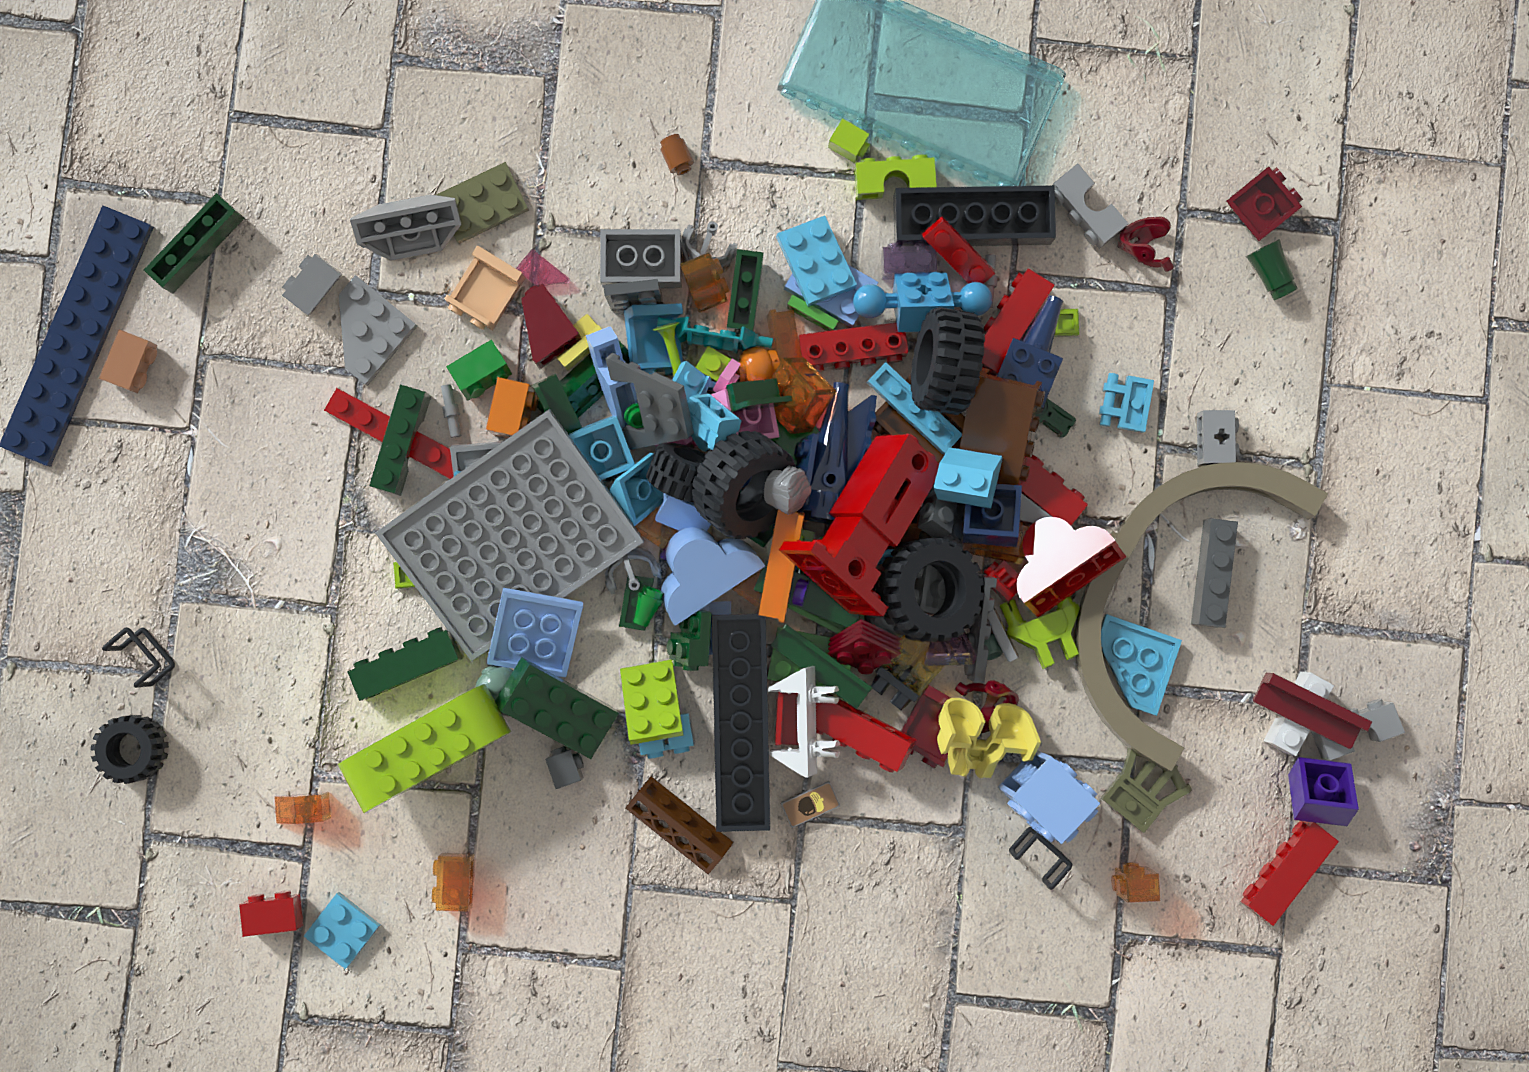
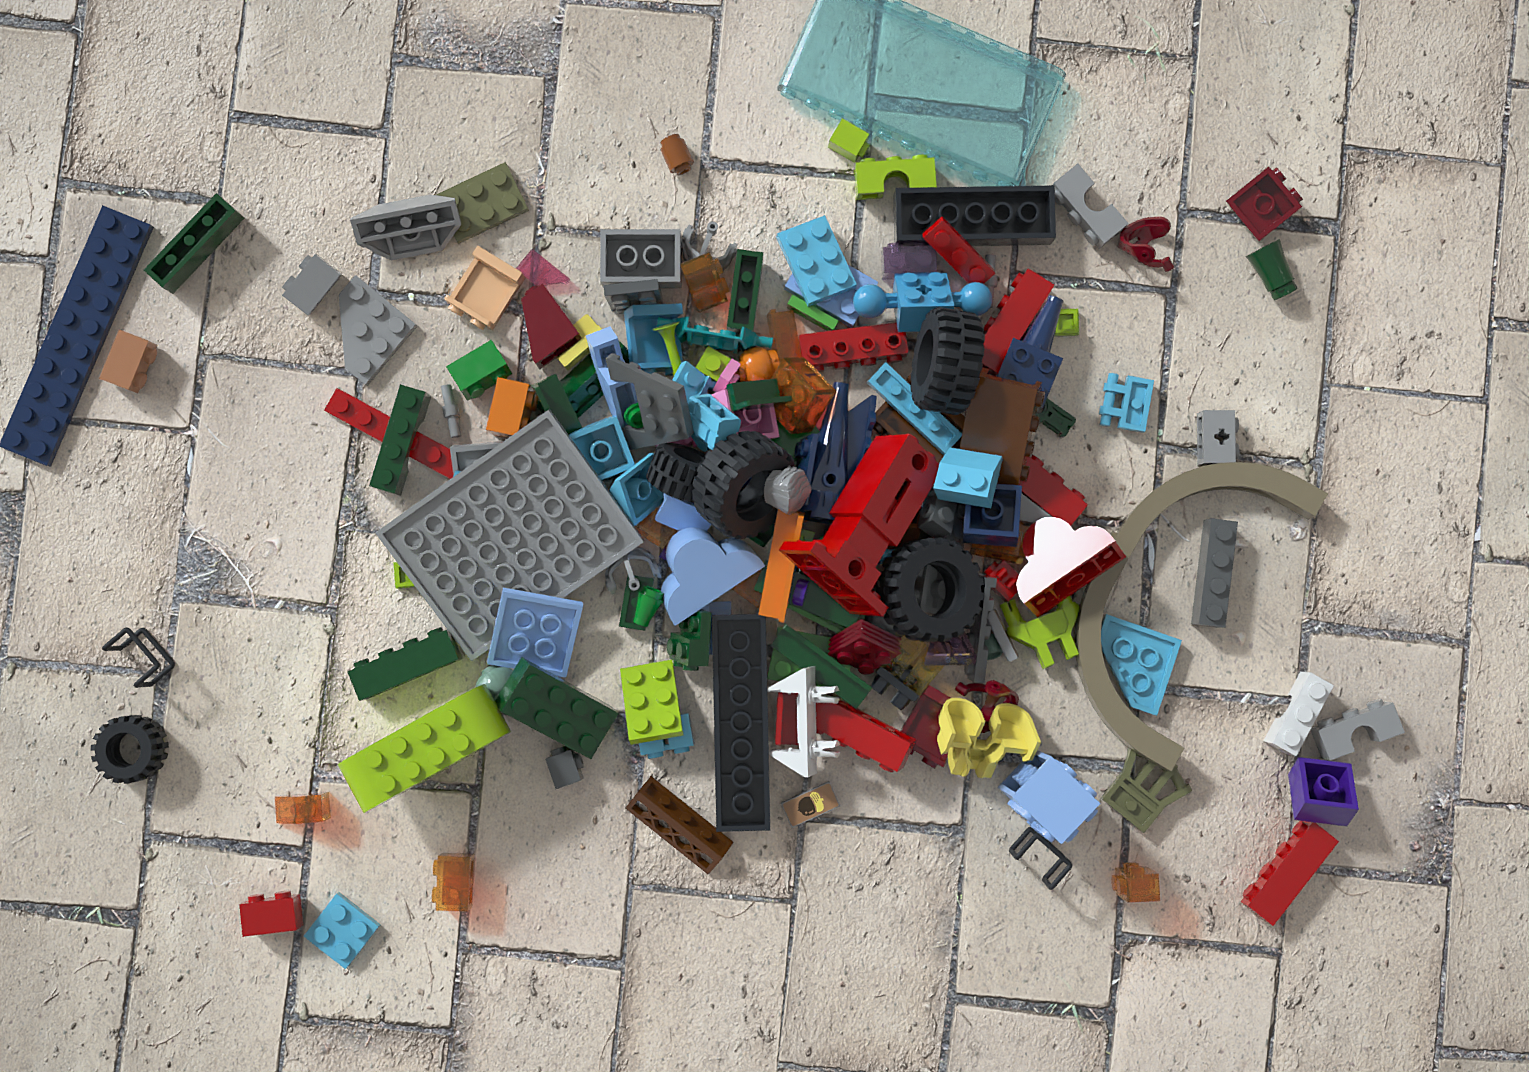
(1310, 710): dark red panel -> none

